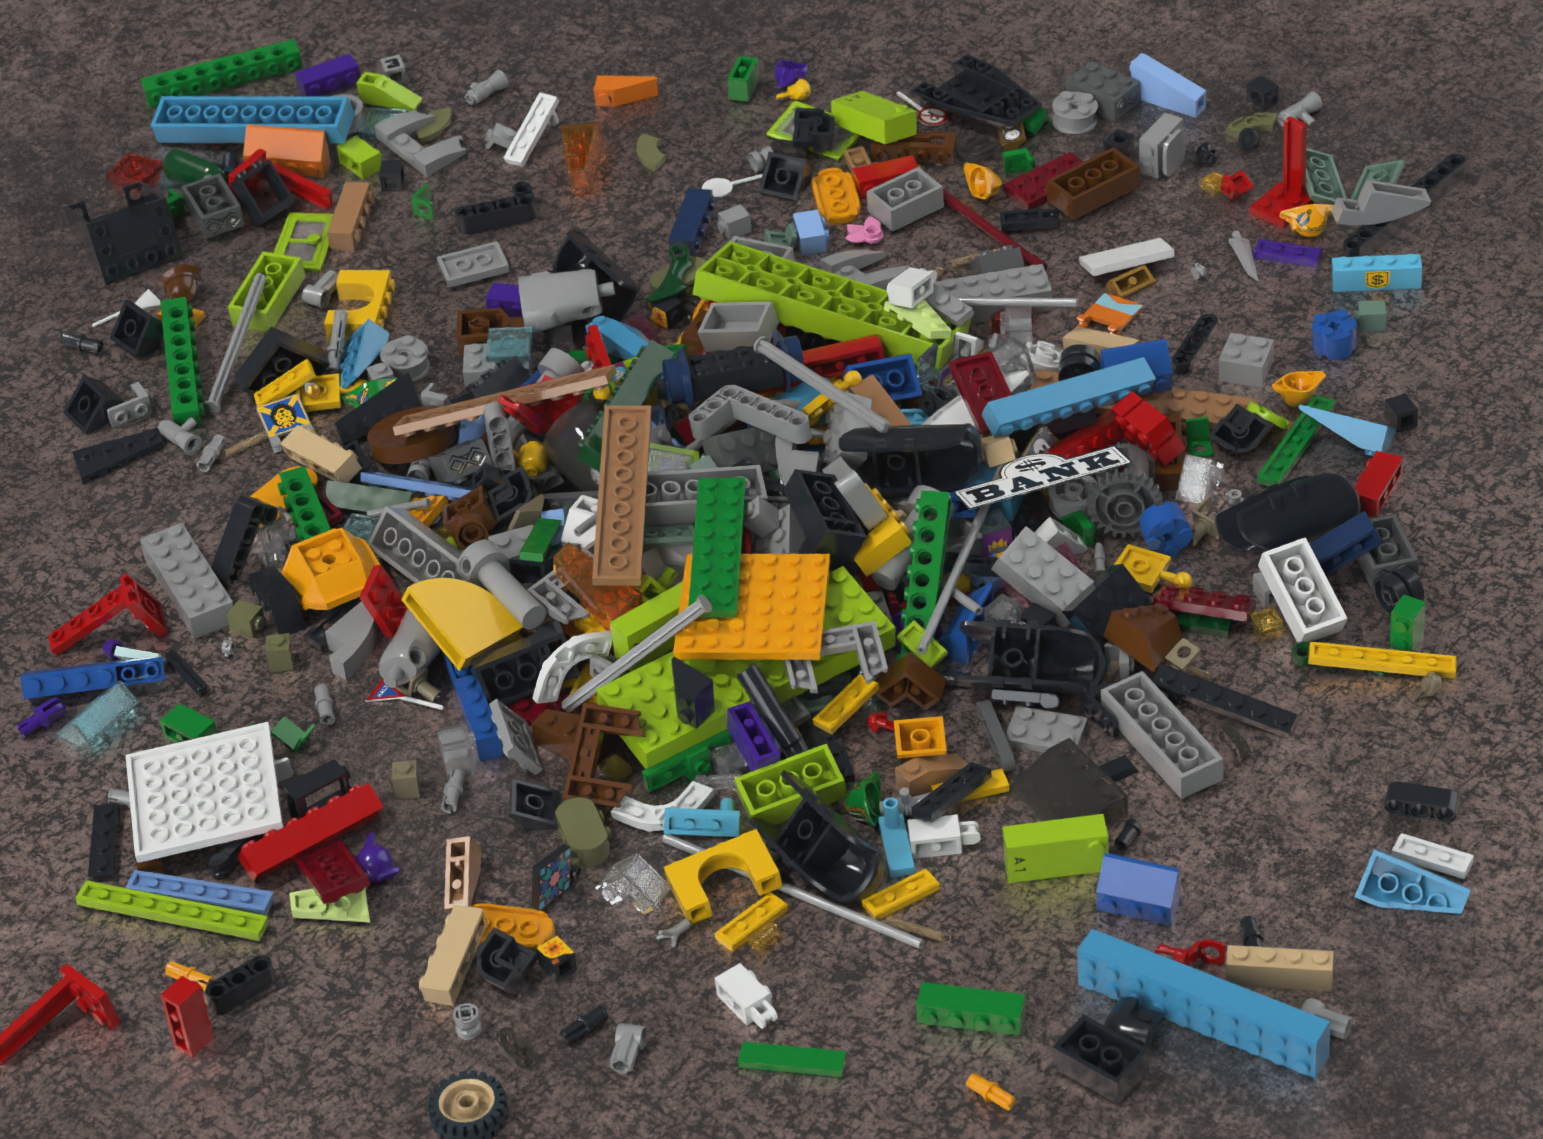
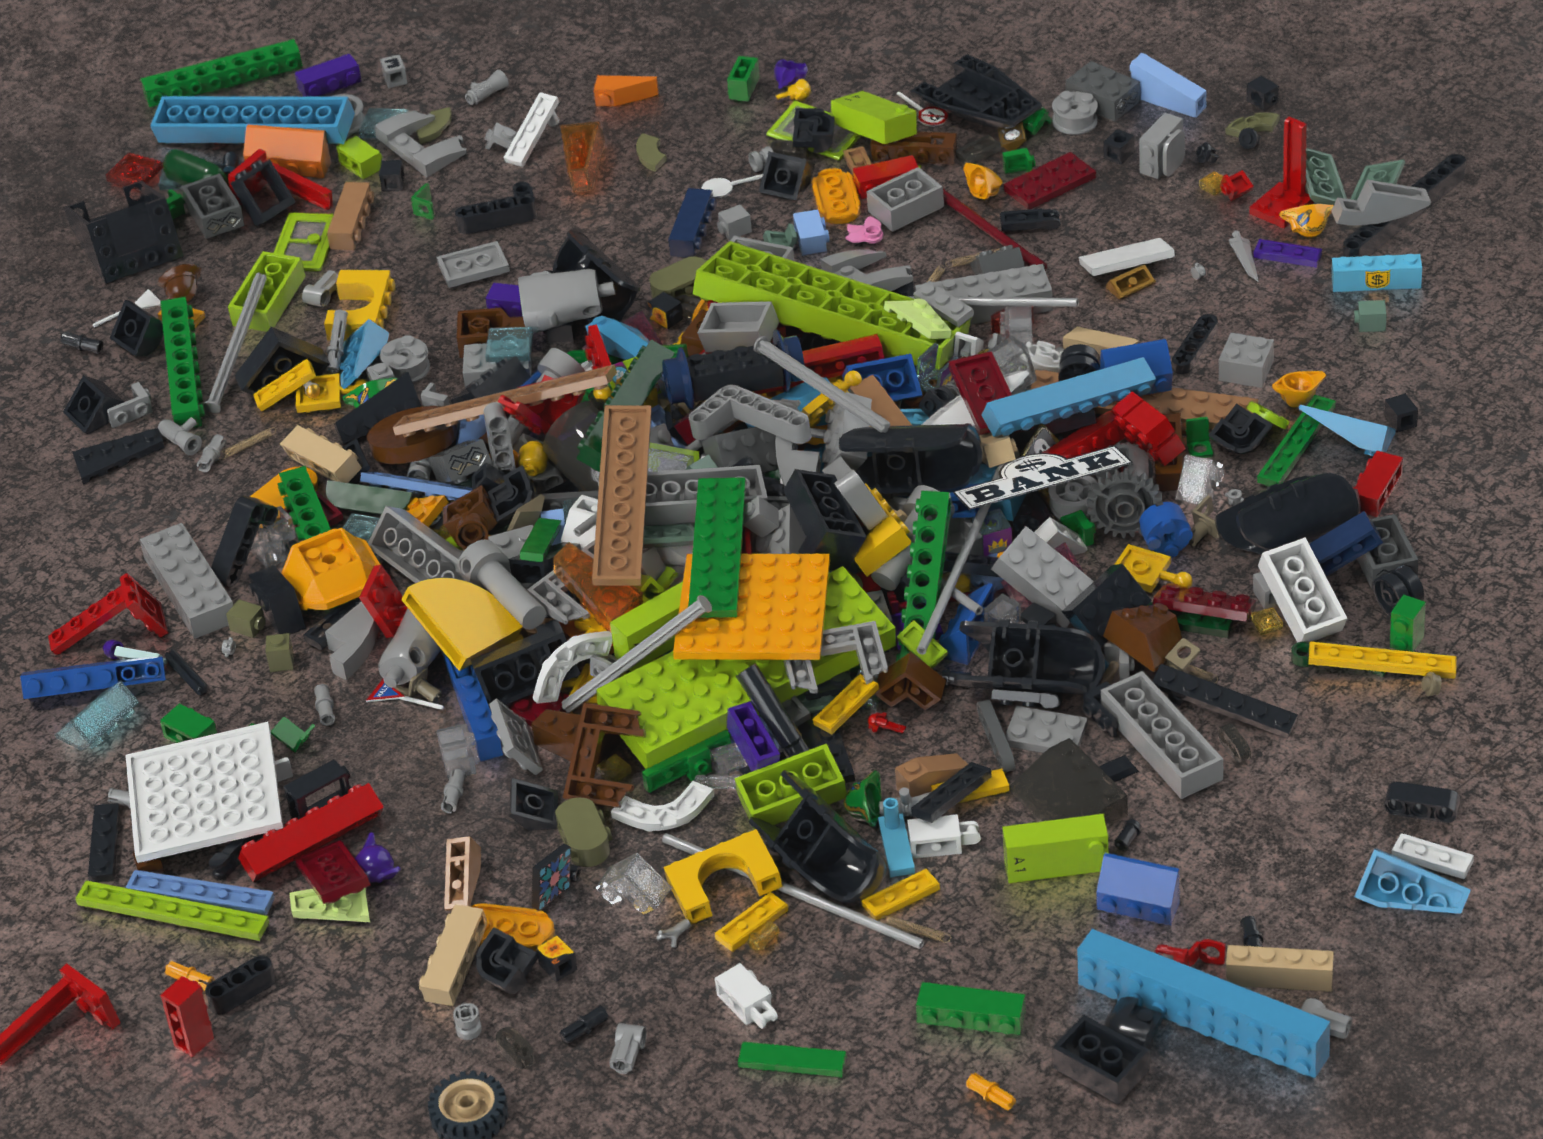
(42, 716): dark purple arm -> none
(281, 418): flag -> none
(384, 92): lime slope -> none
(405, 779): dark tan brick -> none
(408, 506): light grey bar -> none
(673, 281): dark green piece -> none
(692, 694): black slope -> none
(703, 821): medium azure piece -> none
(911, 287): white brick -> none
(920, 737): light orange slope -> none
(1093, 183): reddish brown brick -> none
(1099, 559): light grey piece -> none
(1110, 311): orange flag -> none
(1302, 109): light grey piece -> none
(1334, 334): blue brick -> none

